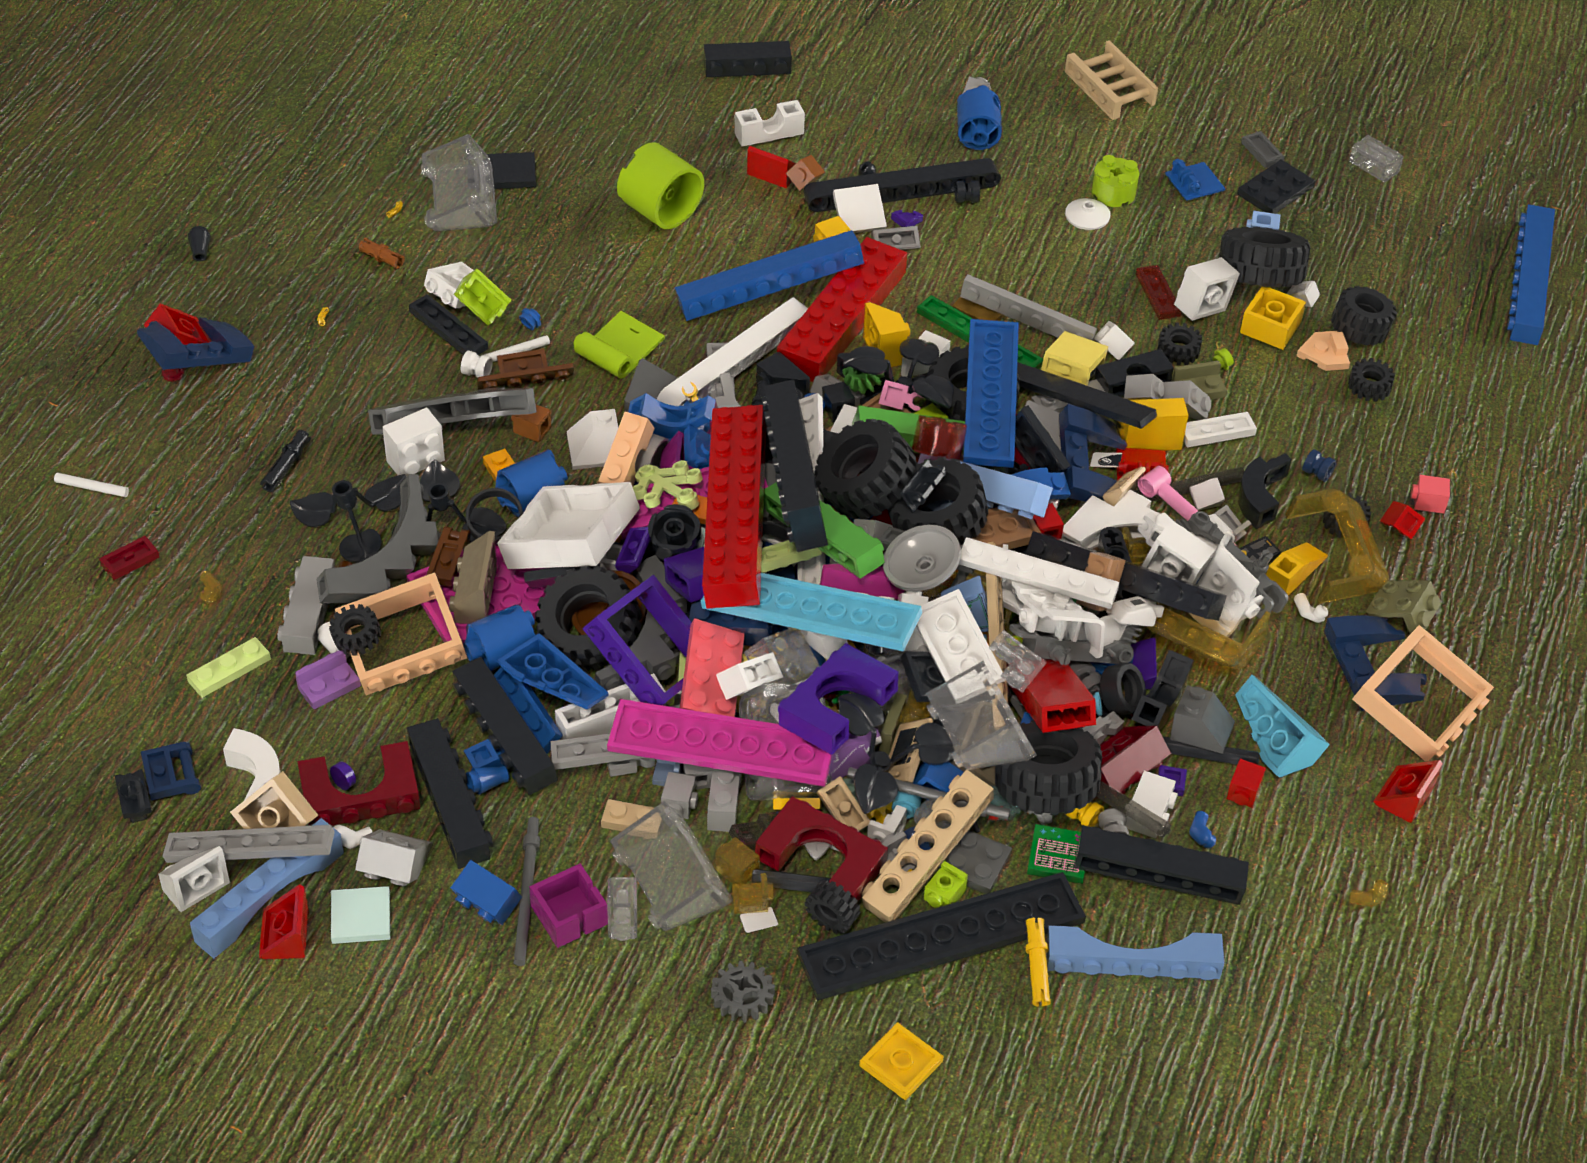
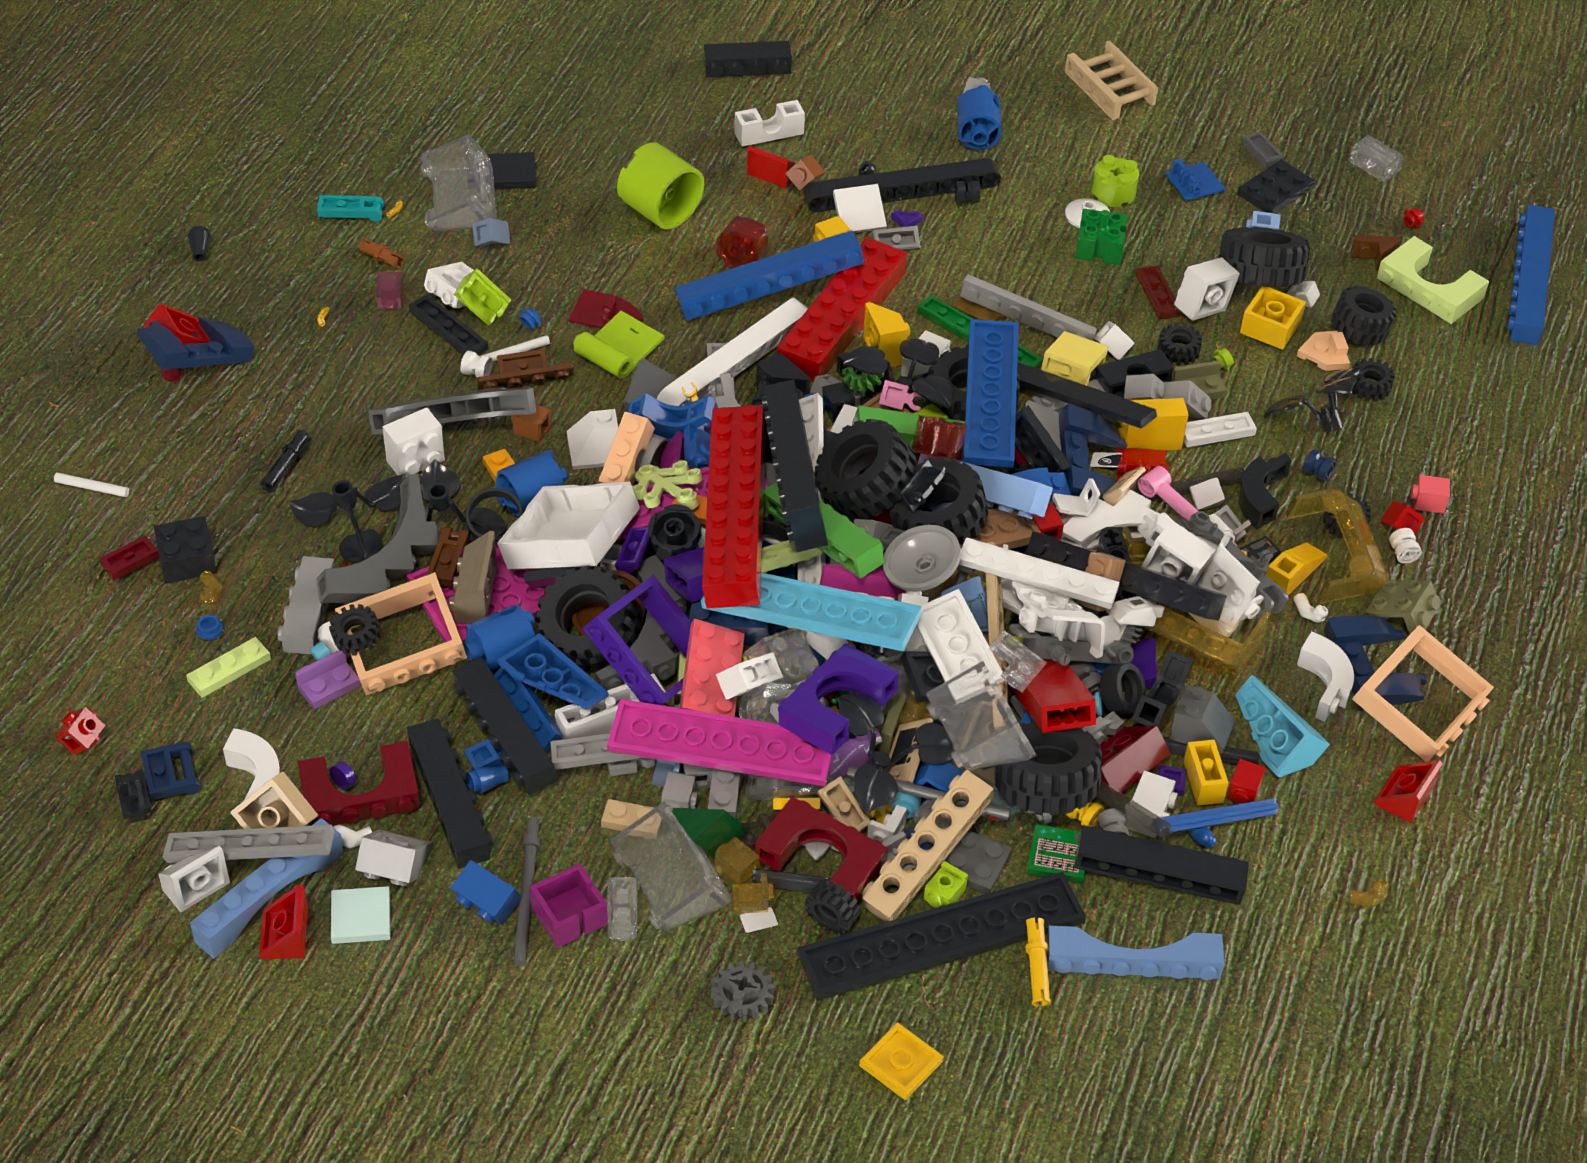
(80, 730): none -> red brick
(184, 549): none -> black brick
(209, 627): none -> blue plate
(320, 651): none -> medium azure piece
(350, 207): none -> teal plate
(389, 290): none -> clear pink brick
(491, 231): none -> sand blue panel
(598, 308): none -> dark red shield
(709, 827): none -> dark green slope
(742, 242): none -> clear red brick
(1076, 505): none -> white bracket
(1101, 236): none -> green brick
(1205, 772): none -> yellow brick
(1222, 815): none -> blue axle
(1333, 667): none -> white arch
(1341, 382): none -> black plant
(1374, 247): none -> reddish brown slope
(1405, 545): none -> white wheel
(1413, 217): none -> red plate
(1446, 300): none -> yellowish green arch

